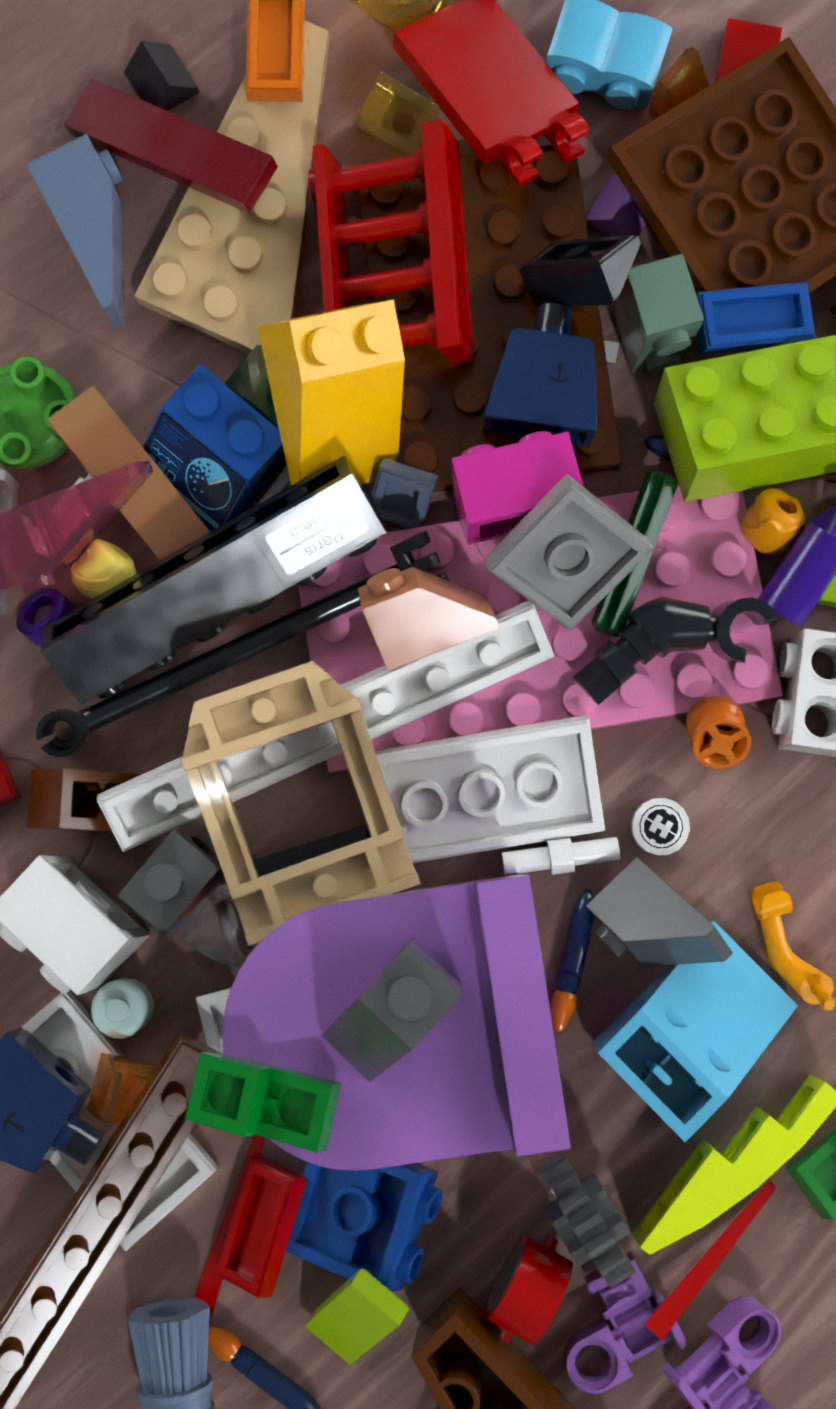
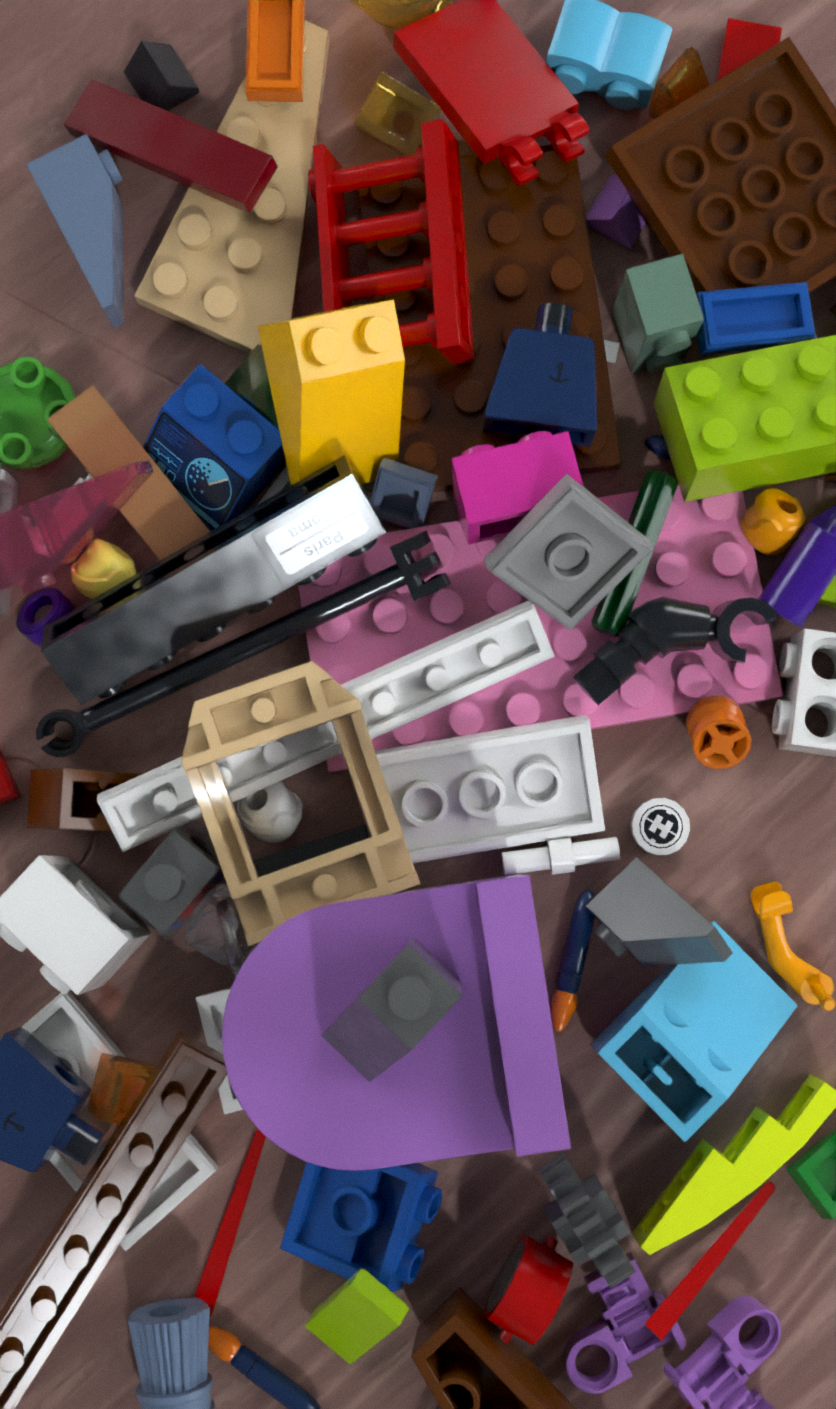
(122, 1008): light aqua piece -> none
(261, 1227): red tile -> none
(263, 1101): green slope -> none
(271, 813): none -> white piece
(421, 614): slope -> none
(581, 271): black slope -> none

